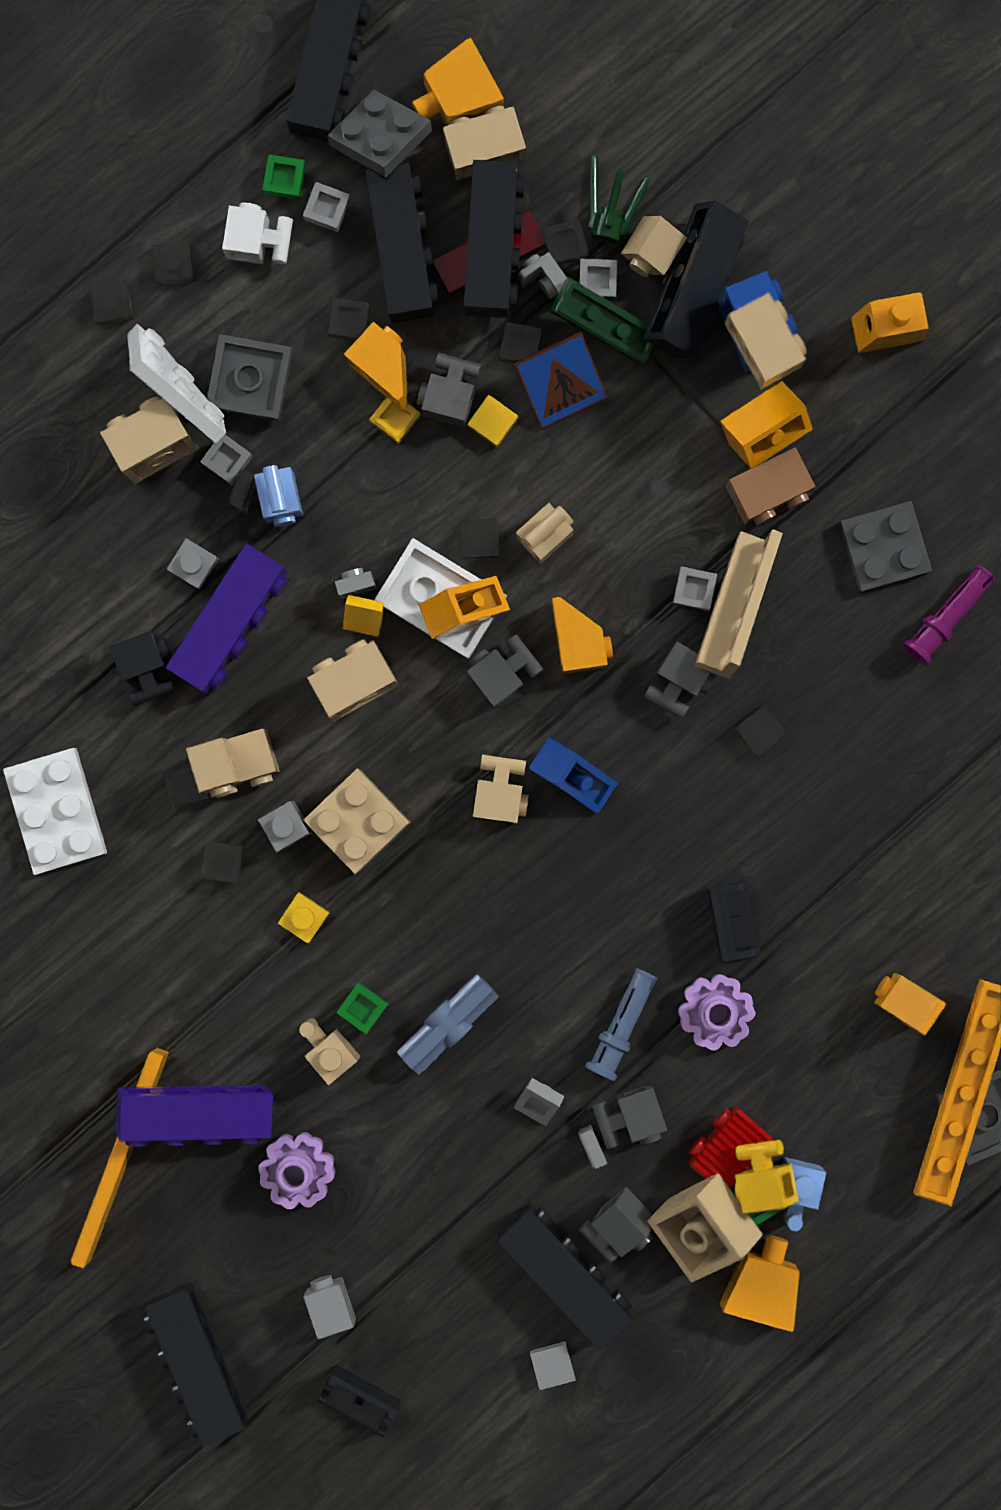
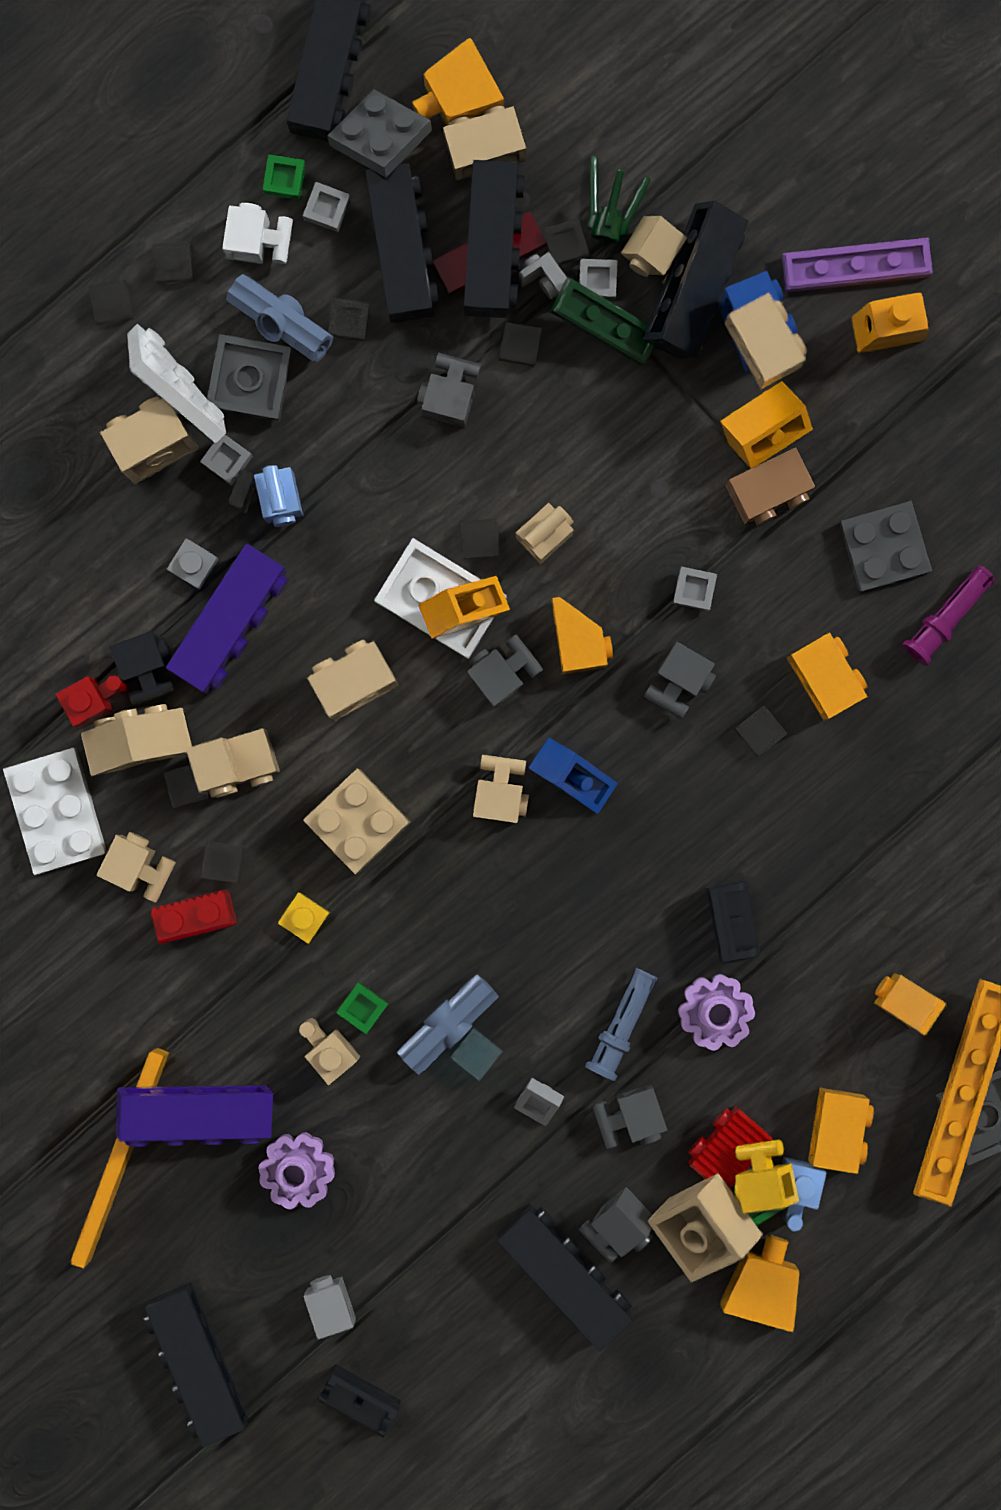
(89, 700): none -> red brick
(129, 863): none -> tan brick
(135, 739): none -> tan brick
(193, 916): none -> red brick
(279, 318): none -> sand blue piece
(285, 826): light grey brick -> none
(355, 583): light grey plate -> none
(363, 615): yellow tile -> none
(381, 362): light orange slope -> none
(393, 420): yellow tile -> none
(476, 1053): none -> clear light blue plate
(492, 421): yellow tile -> none
(552, 1365): light grey tile -> none
(560, 380): piece -> none
(592, 1146): light grey tile -> none
(737, 603): tan fence -> none
(828, 676): none -> light orange brick
(840, 1130): none -> light orange brick
(857, 265): none -> medium lavender tile

